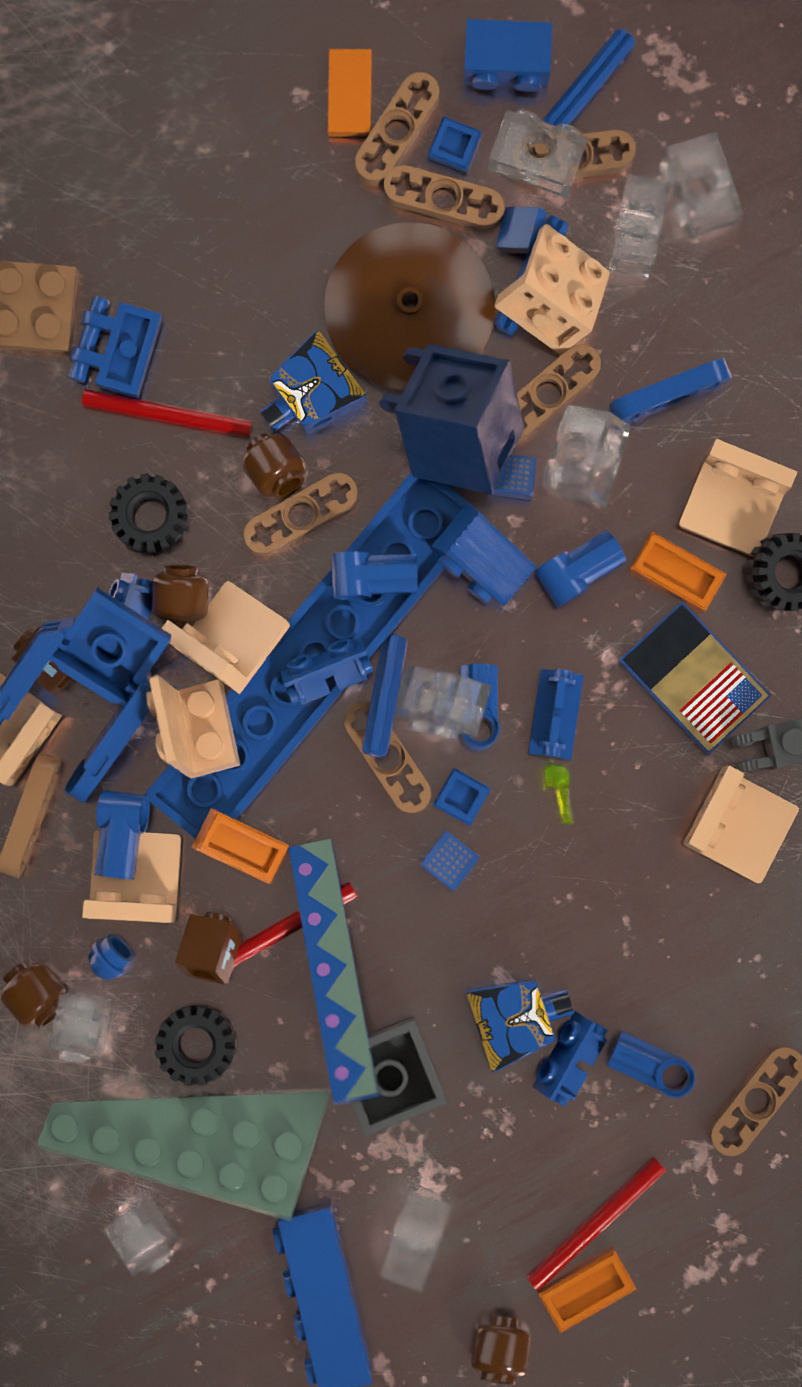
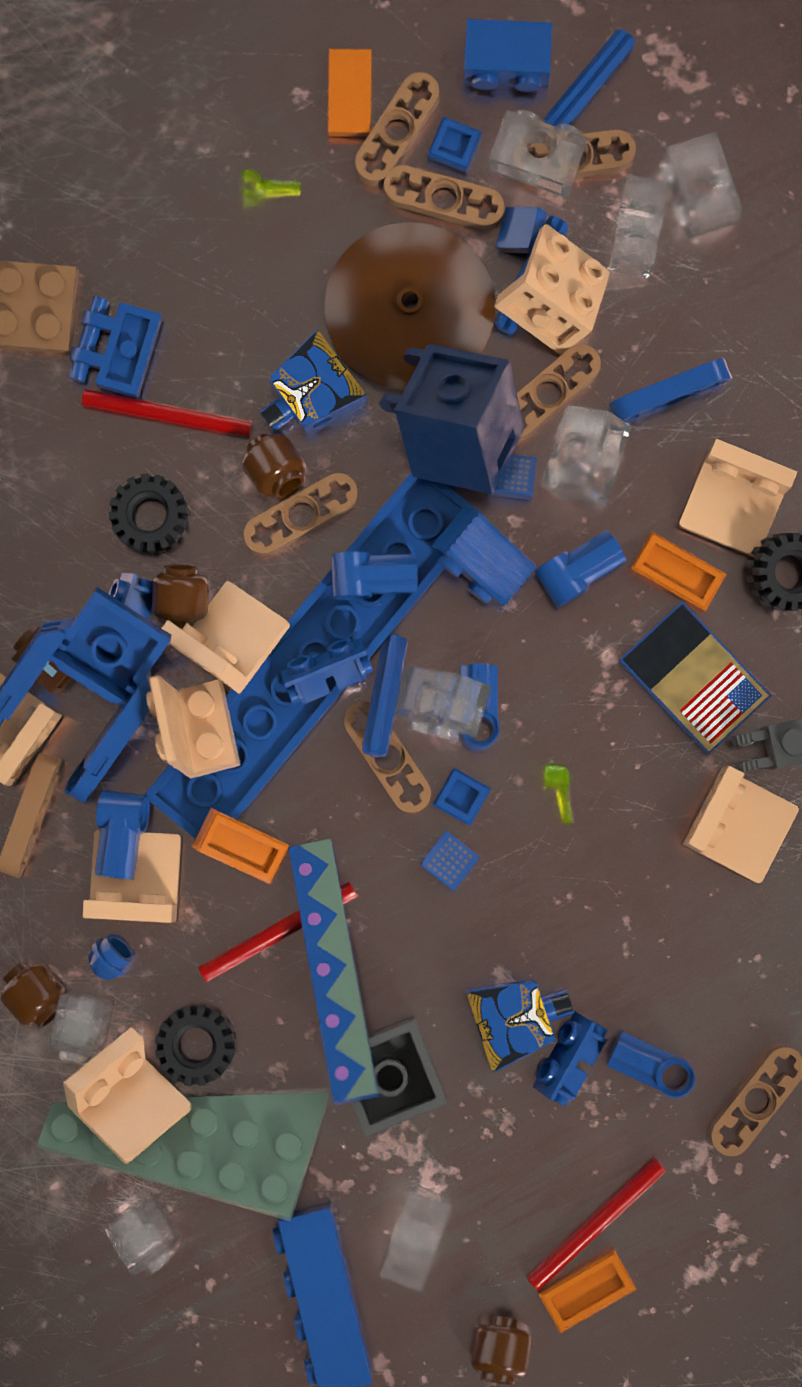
(124, 1097): none -> light nougat bracket
(208, 948): reddish brown brick -> none
(266, 186): none -> clear neon green hand
(556, 713): blue hinge -> none

